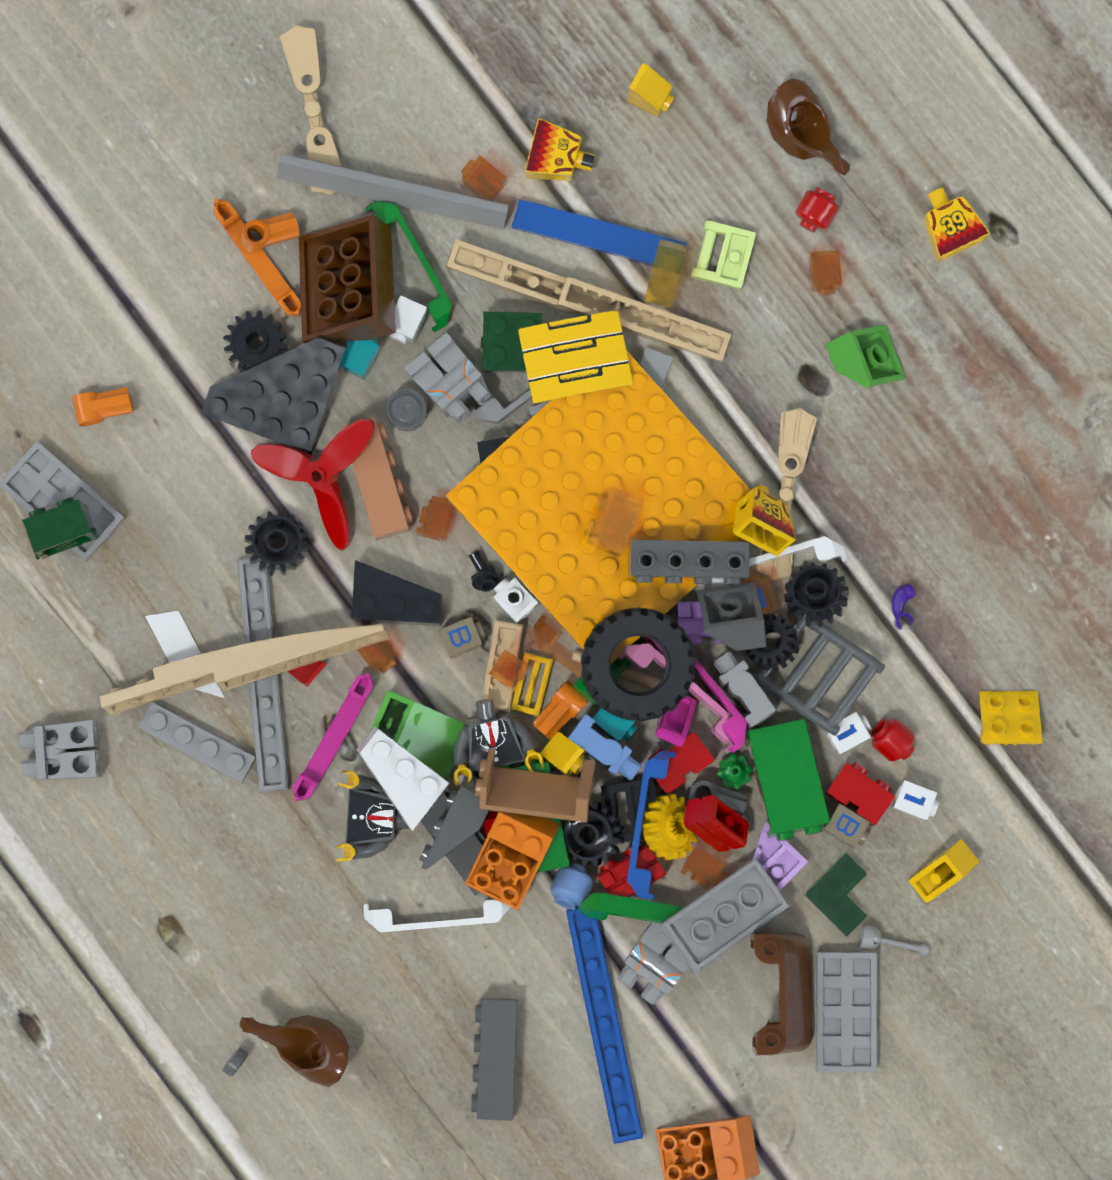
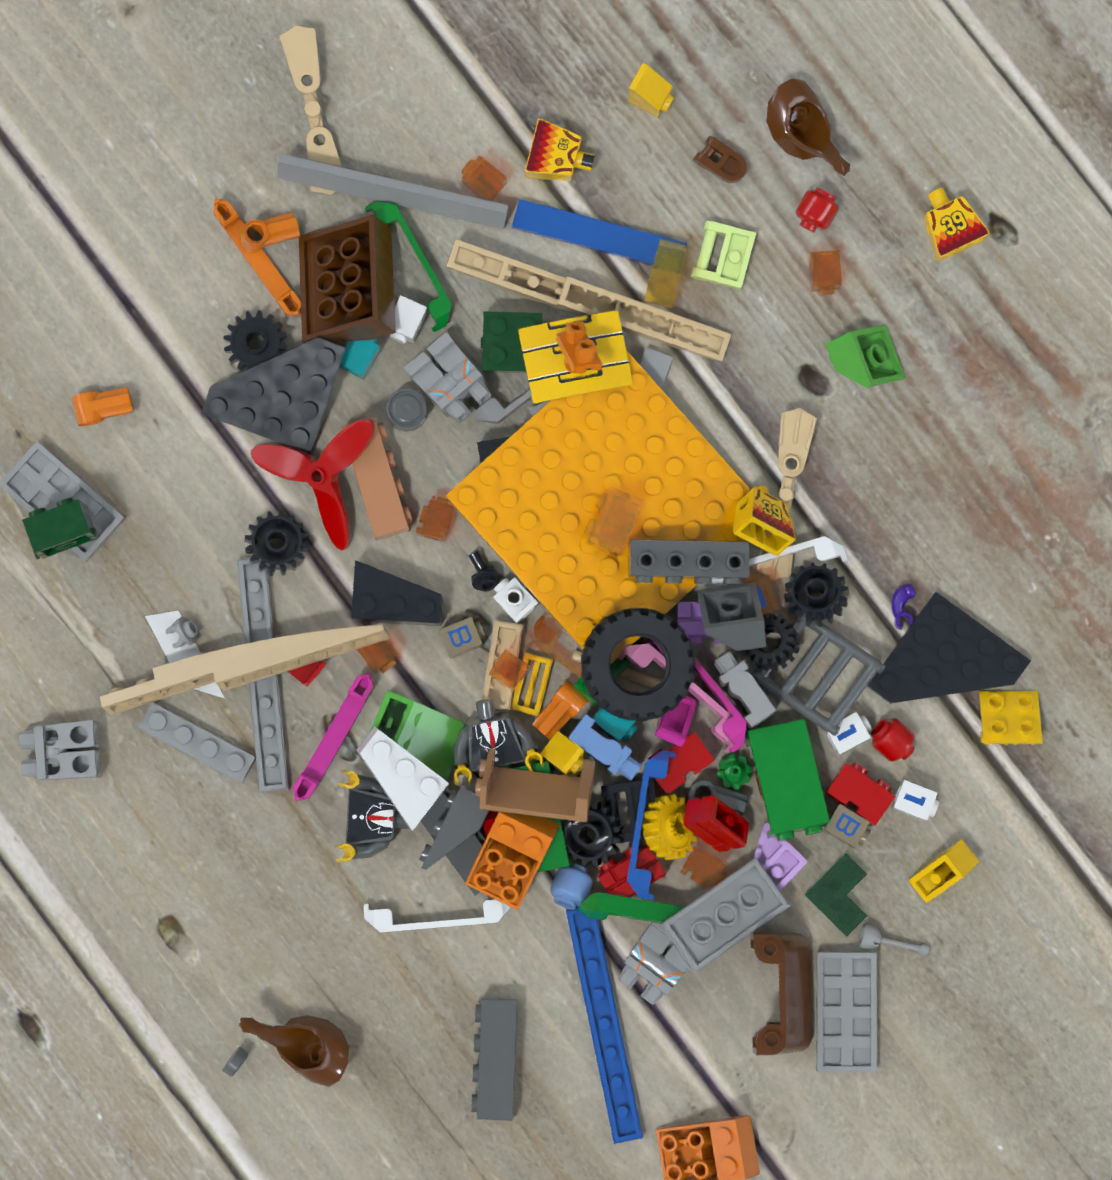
(187, 632): none -> light grey plate
(578, 349): none -> orange hips
(730, 167): none -> reddish brown plate
(946, 656): none -> black plate

